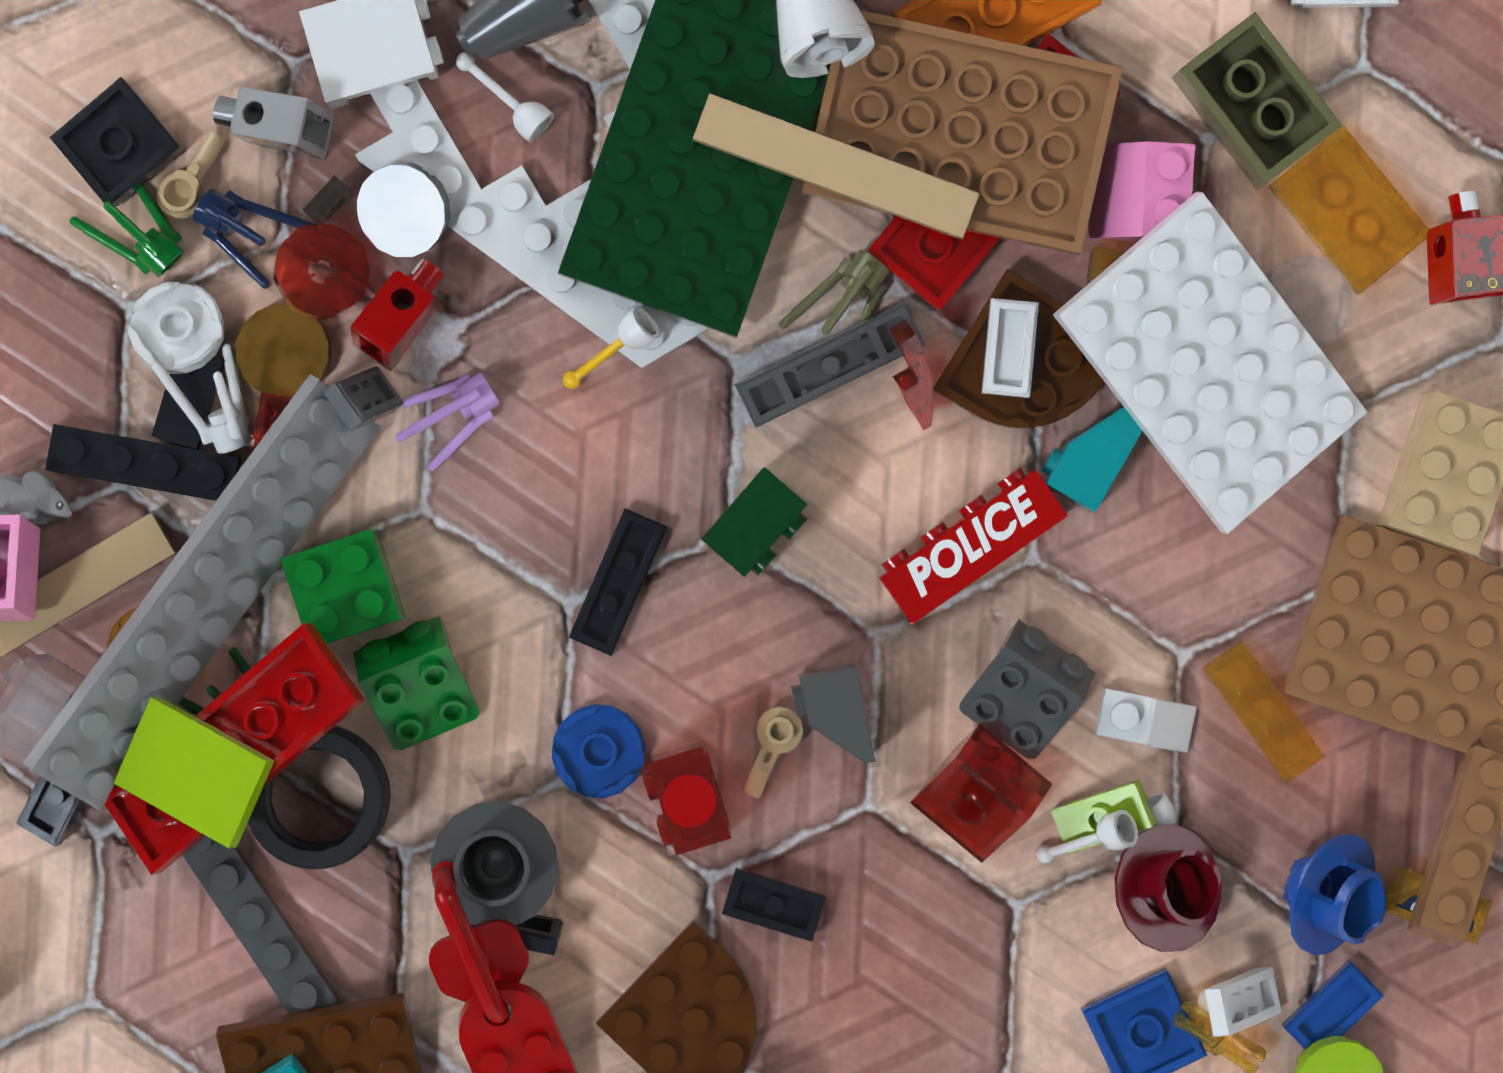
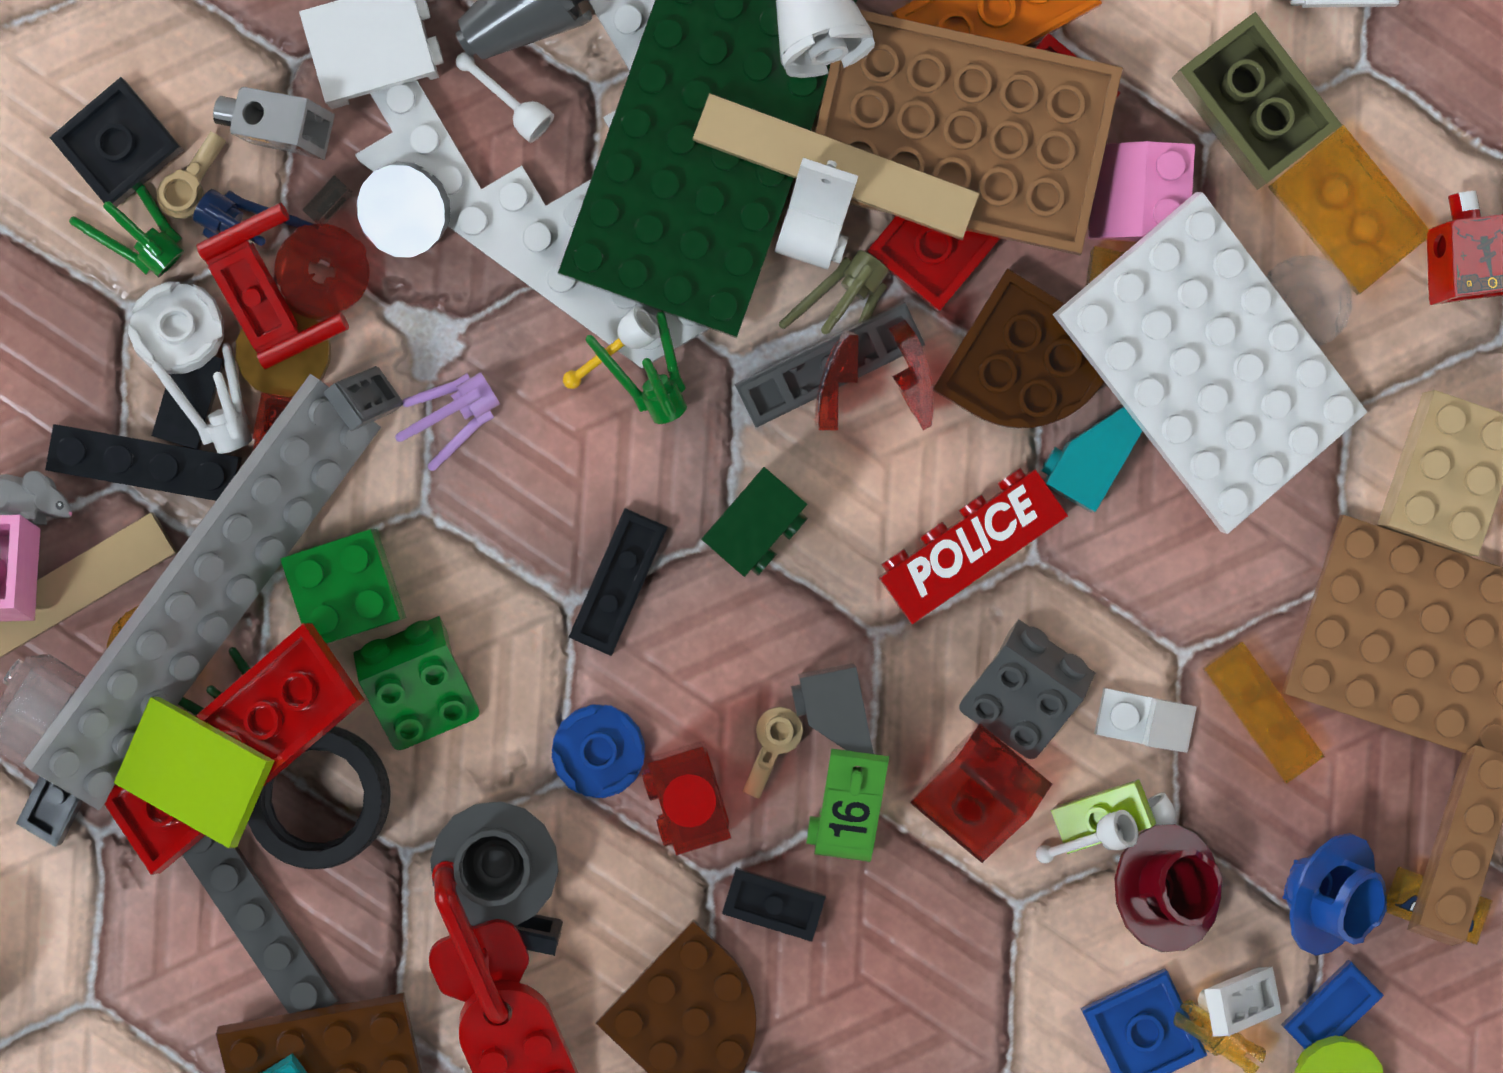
(255, 295): none -> red plate
(387, 331): red torso -> none
(660, 394): none -> green plant
(817, 214): none -> white door
(840, 368): none -> clear red slope
(849, 806): none -> bright green door
(1010, 348): white tile -> none

